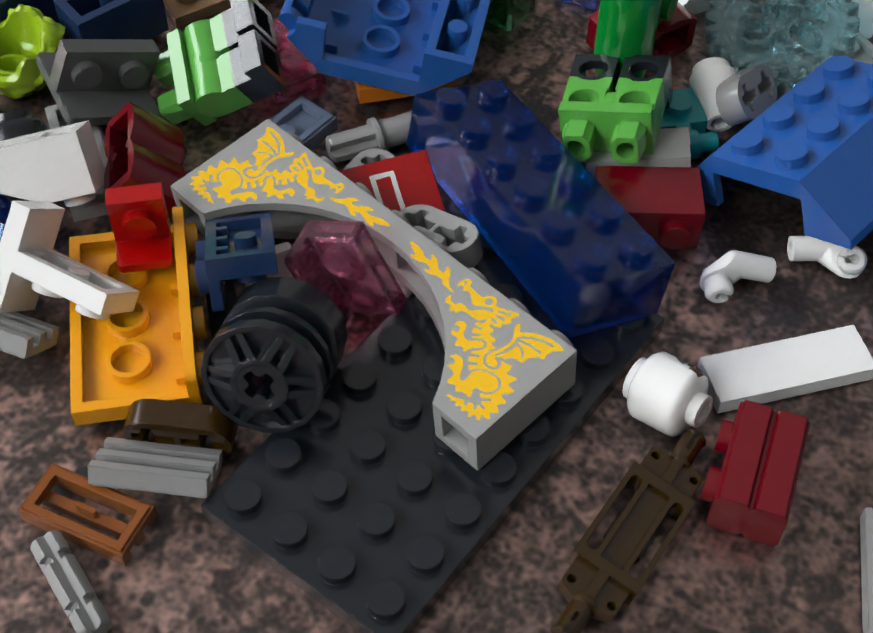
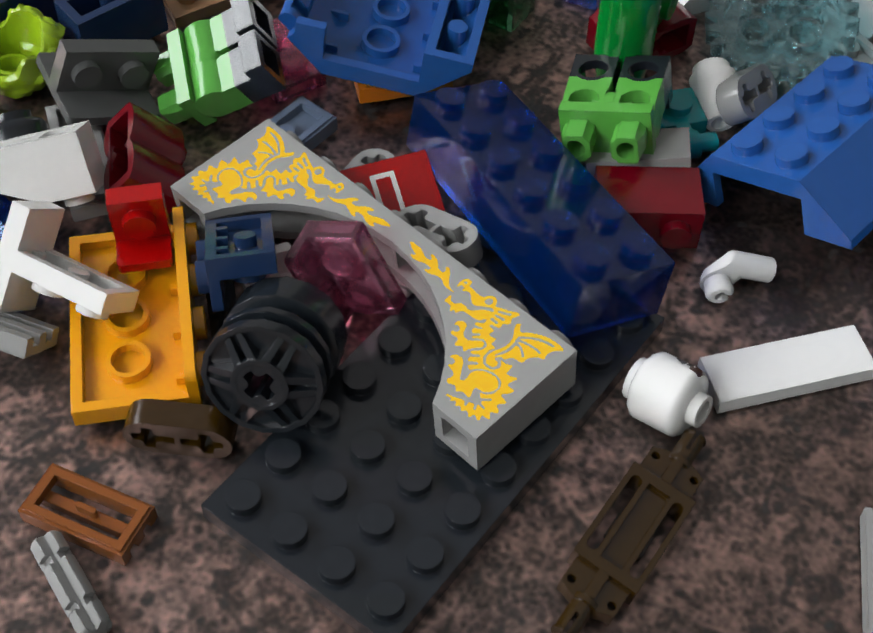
(155, 467): light grey tile -> none
(375, 134): light grey axle -> none
(758, 472): dark red brick -> none
(839, 260): white arm -> none

